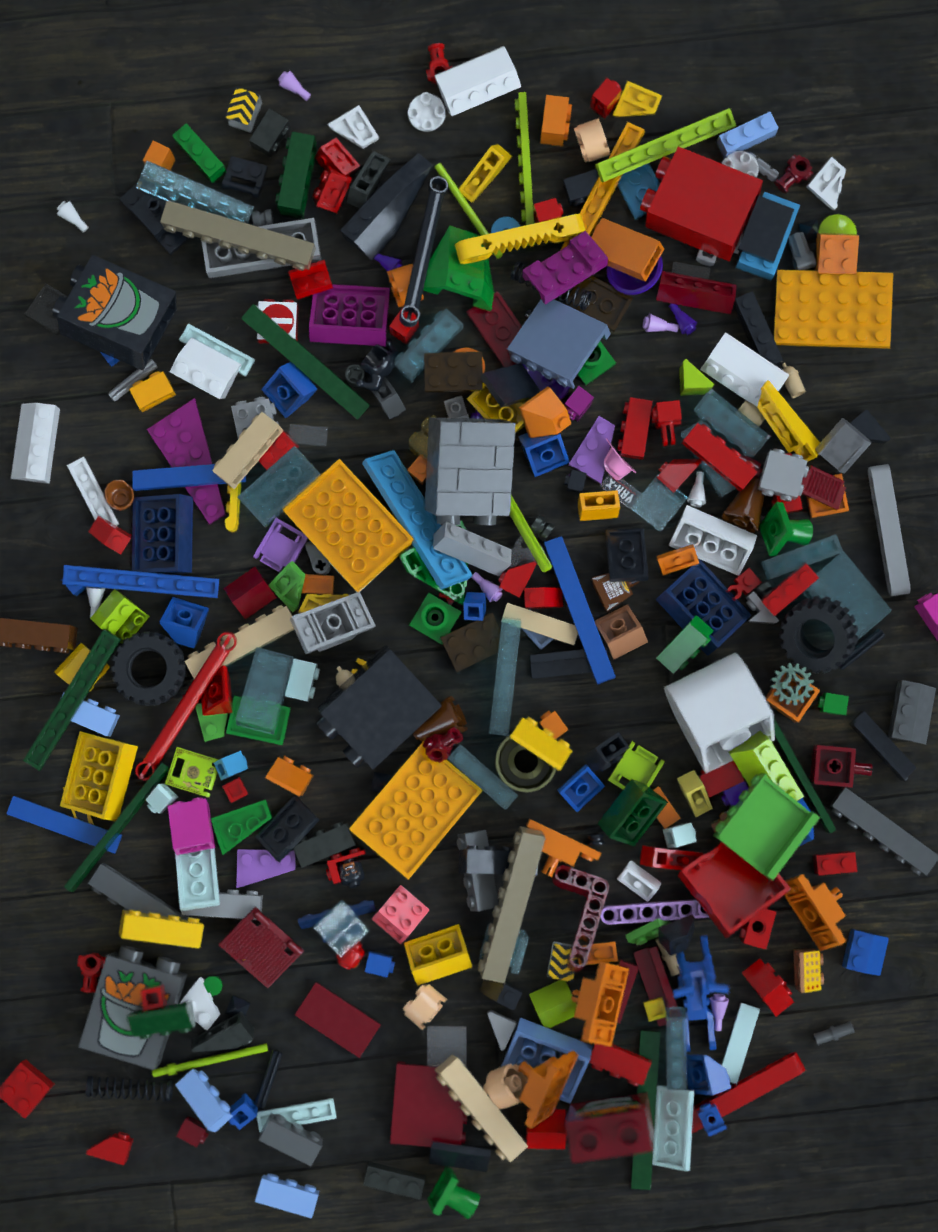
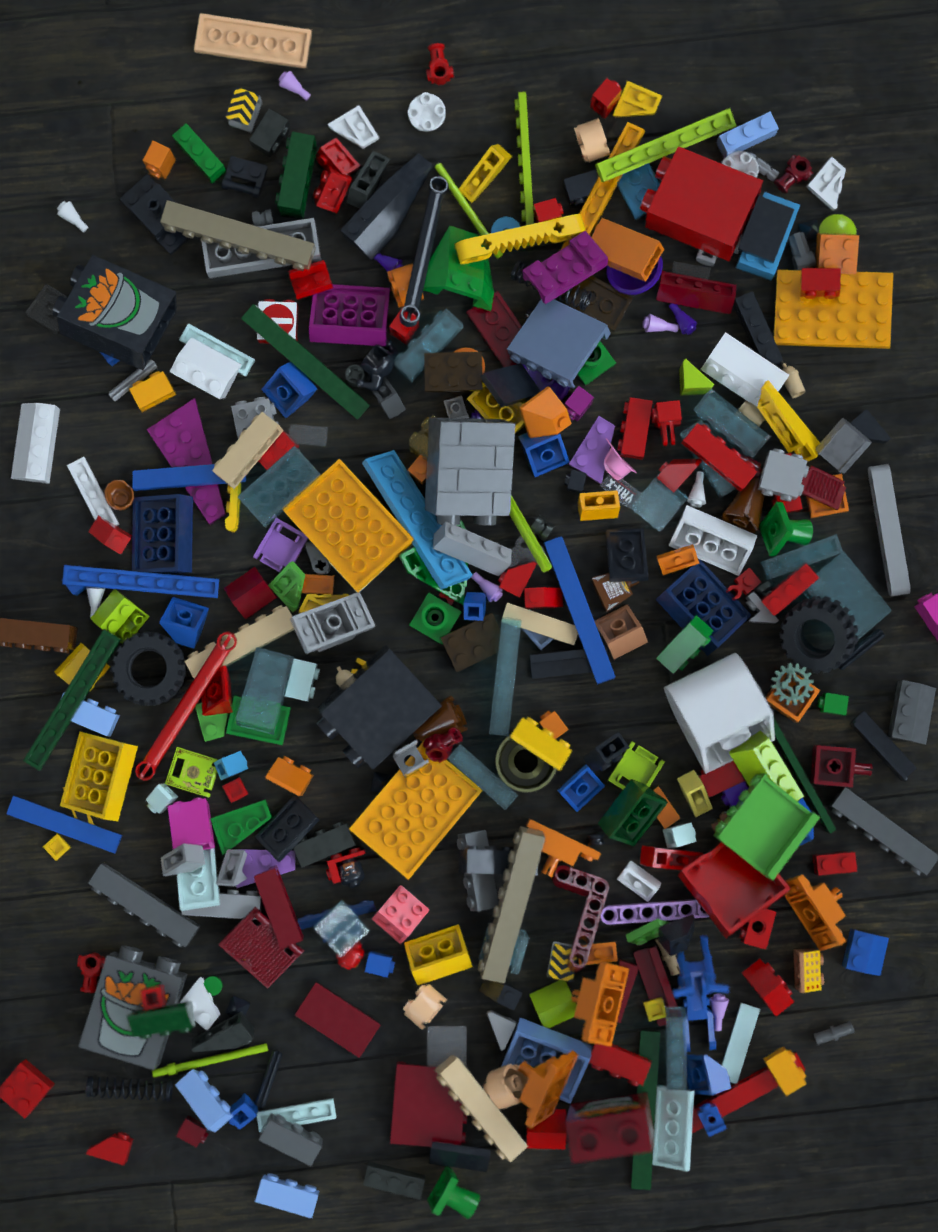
(56, 847): none -> yellow tile
(116, 828): dark green tile -> none
(161, 929): yellow wedge -> none
(183, 859): none -> light grey slope
(187, 192): clear light blue brick -> none
(231, 869): none -> light grey slope
(253, 41): none -> light nougat plate
(278, 907): none -> dark red panel
(412, 750): none -> light grey piece
(477, 81): white slope -> none
(554, 126): orange brick -> none
(785, 1071): none -> light orange brick
(820, 282): none -> red brick

